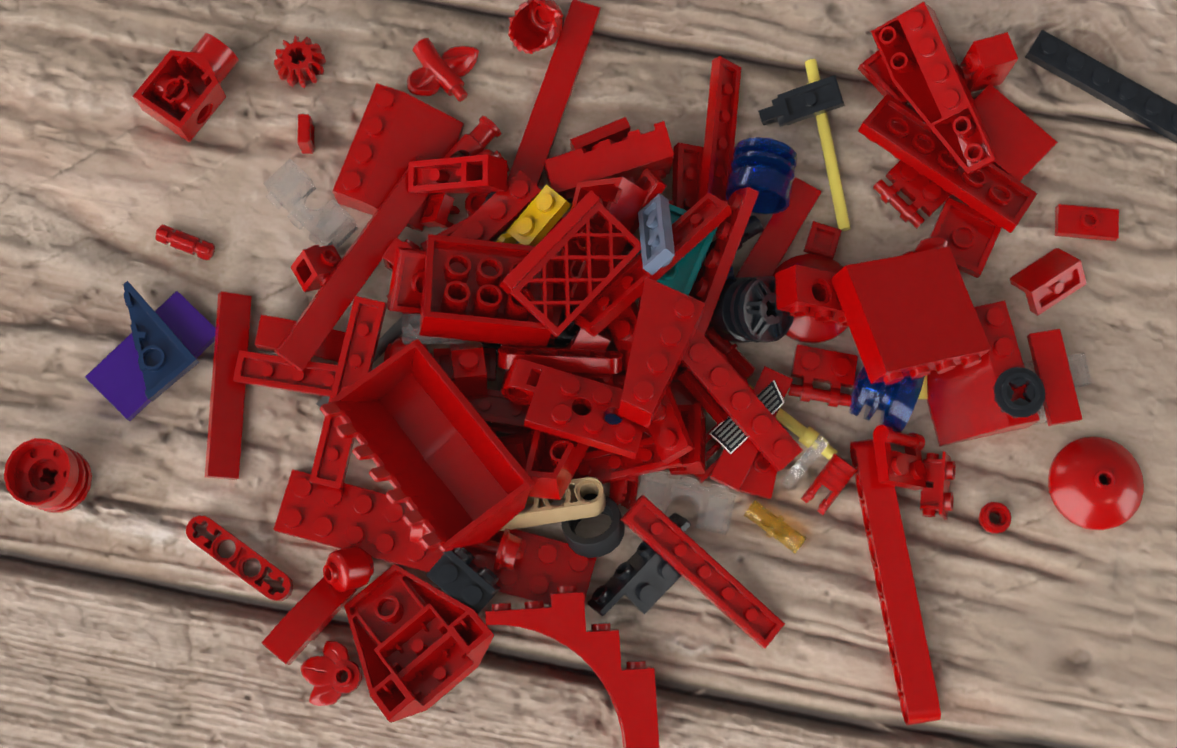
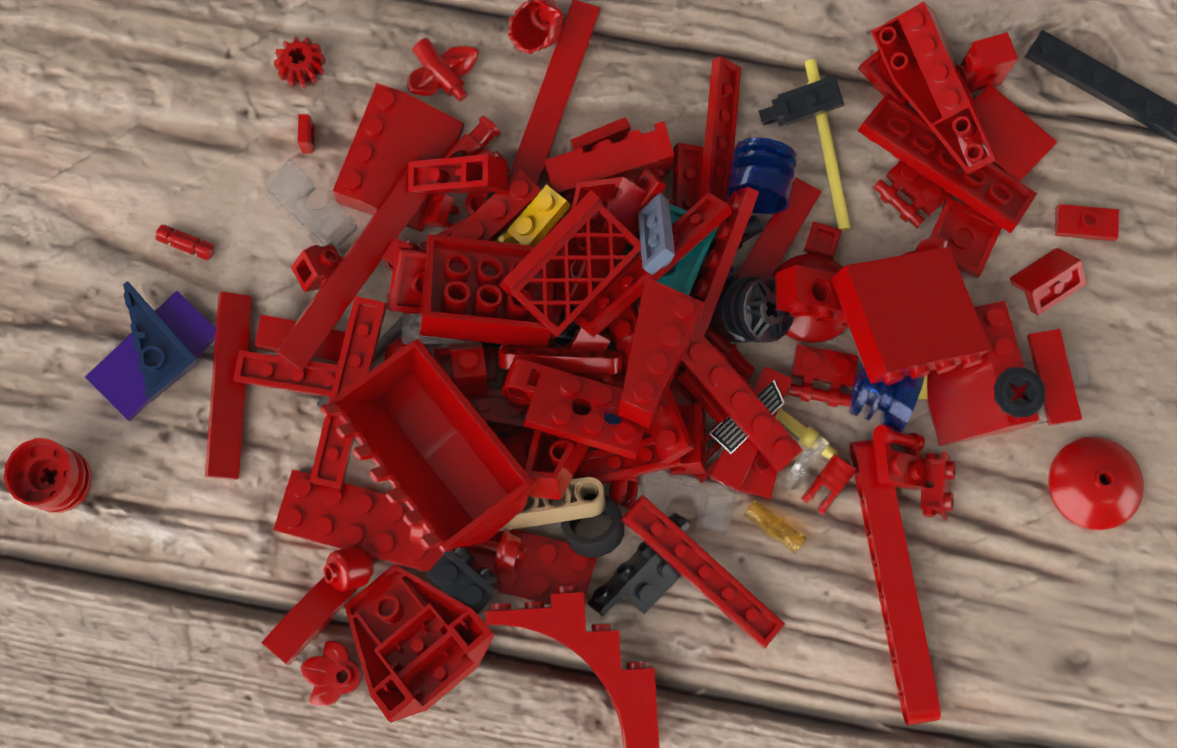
(187, 86): red brick -> none
(239, 558): red beam -> none
(1003, 514): red plate -> none

